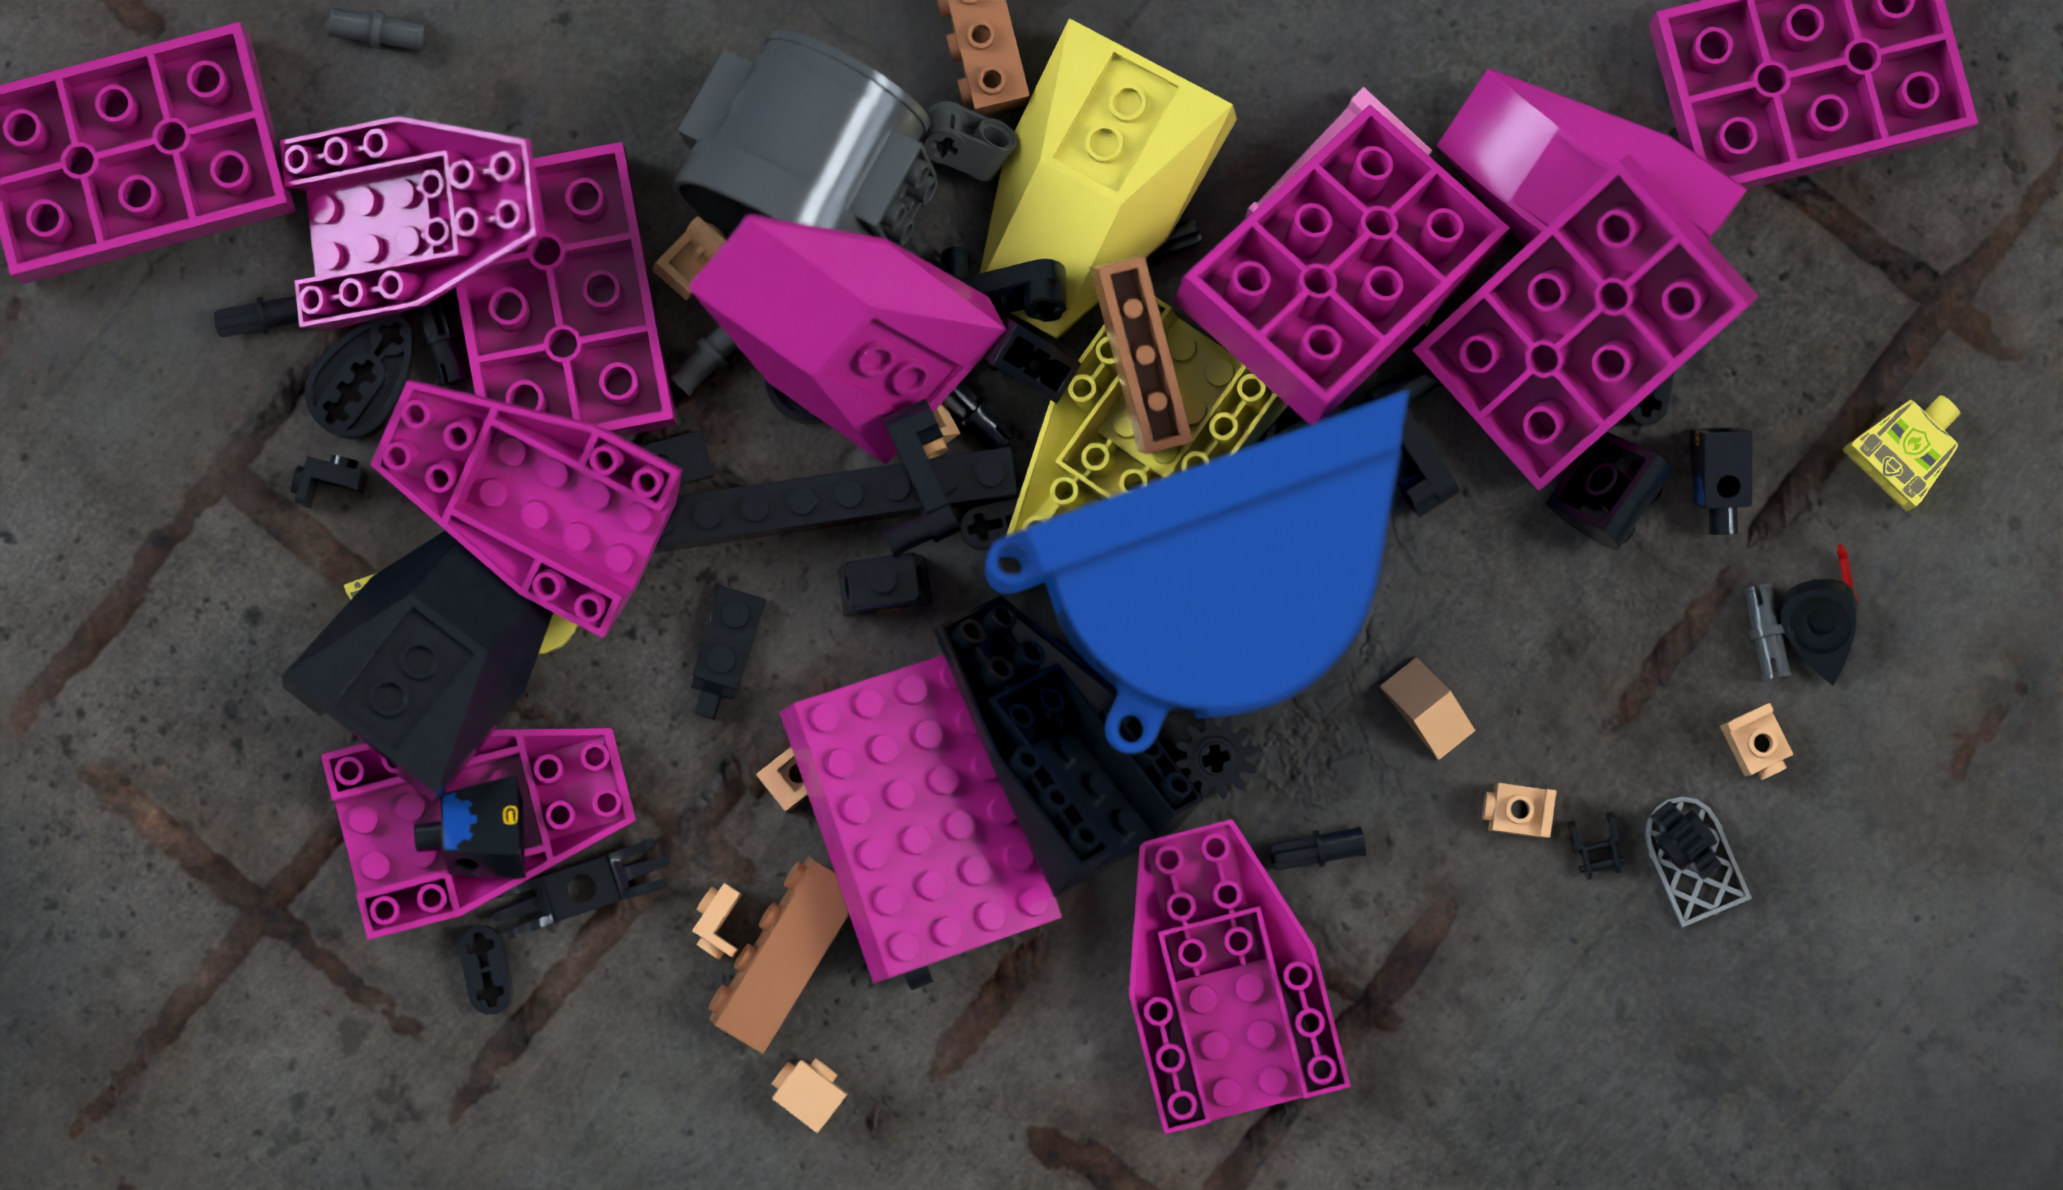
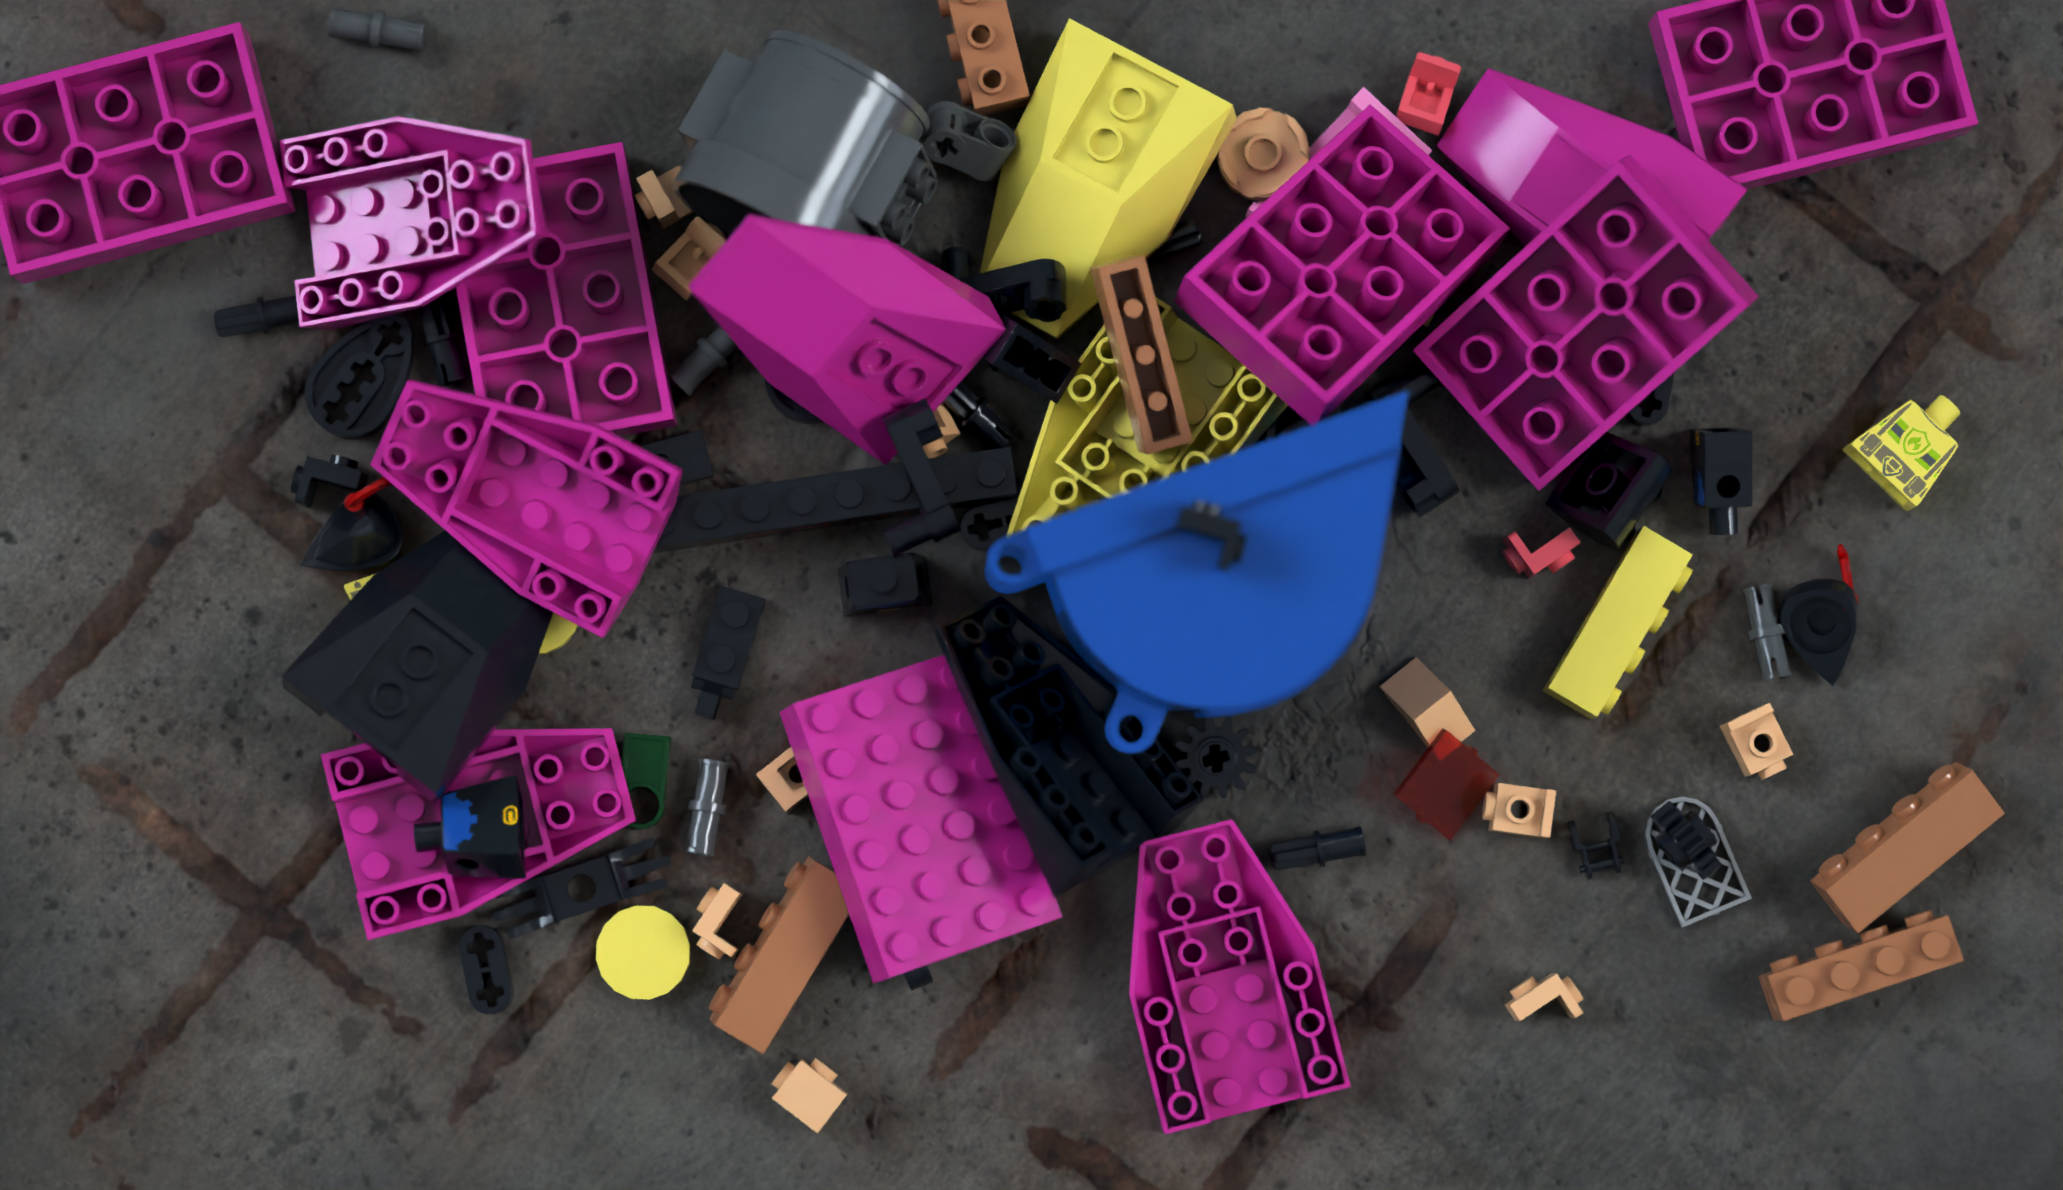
(357, 534): none -> black piece
(643, 952): none -> light yellow tile
(647, 766): none -> dark green piece
(659, 197): none -> light nougat bracket
(707, 807): none -> dark grey pin
(1206, 520): none -> black bracket
(1262, 153): none -> light nougat tile
(1428, 93): none -> coral bracket
(1446, 784): none -> clear red piece
(1533, 995): none -> light nougat bracket
(1552, 555): none -> coral bracket
(1618, 623): none -> light yellow brick
(1860, 968): none -> nougat brick
(1906, 846): none -> nougat brick

